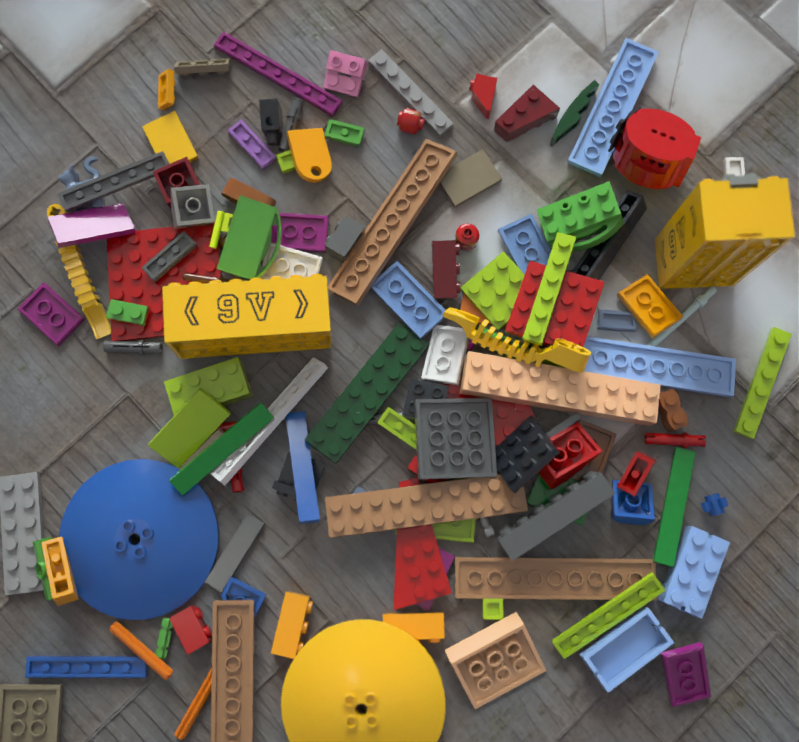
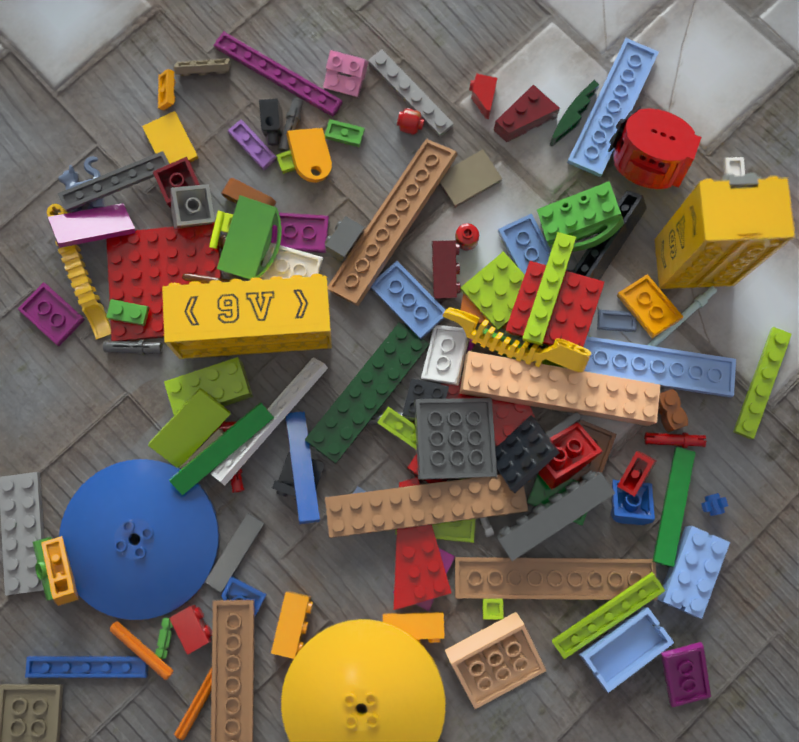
(169, 256): dark grey tile -> none

